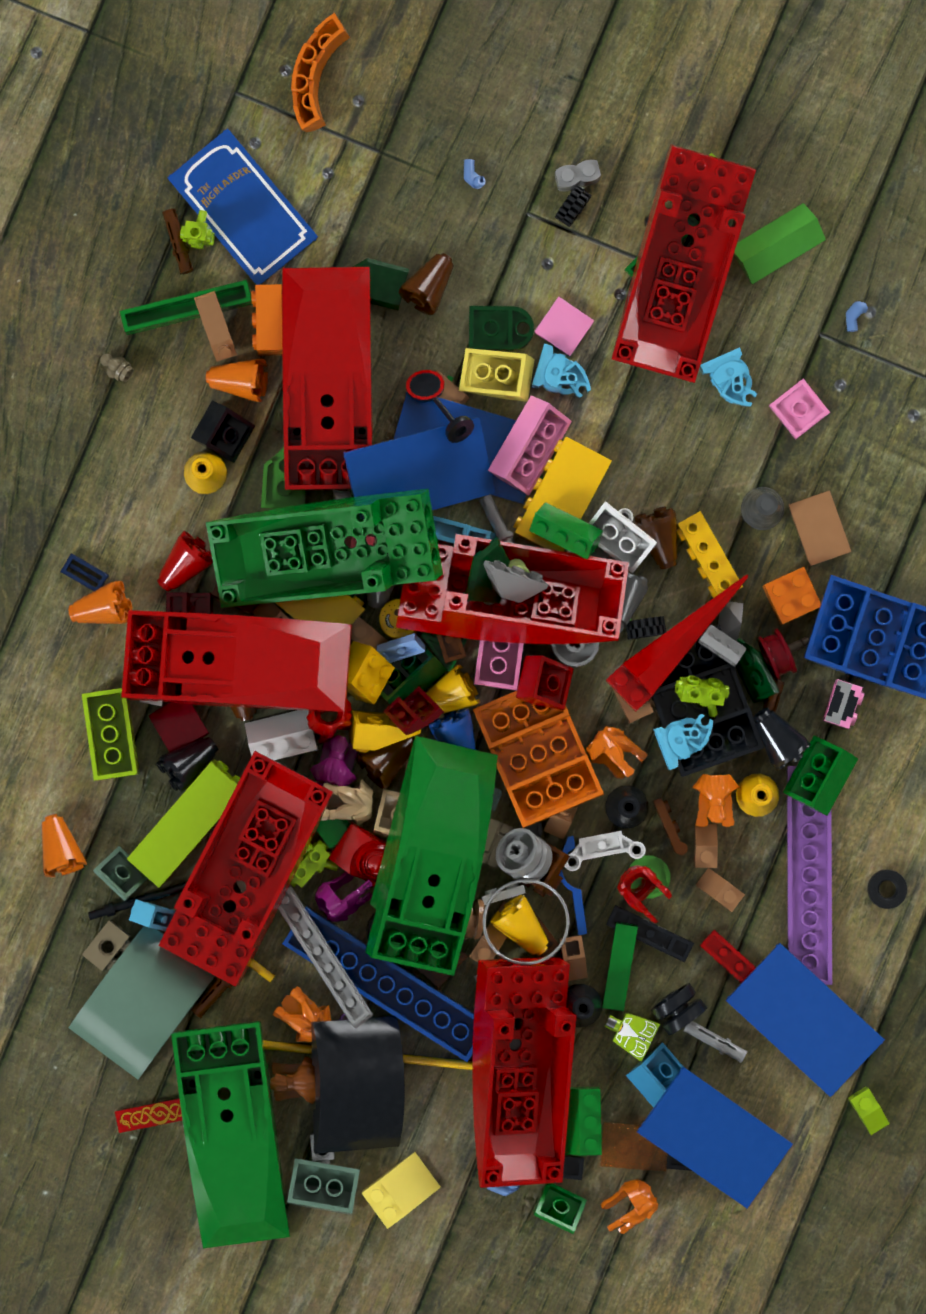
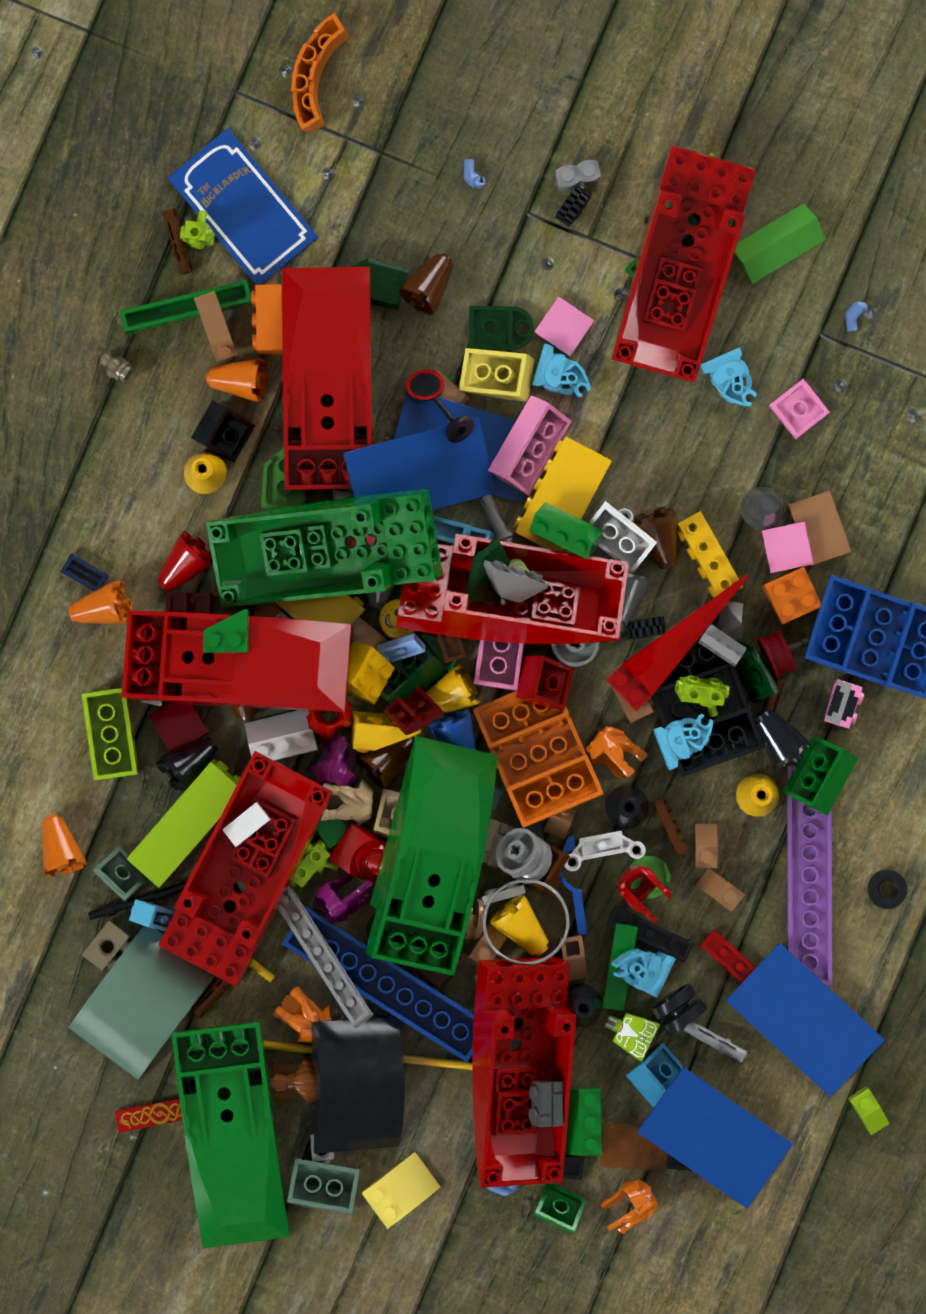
(228, 635): none -> green wing
(246, 824): none -> white tile
(546, 1103): none -> dark grey brick
(646, 969): none -> medium azure piece
(715, 799): orange piece -> none
(787, 547): none -> bright pink tile

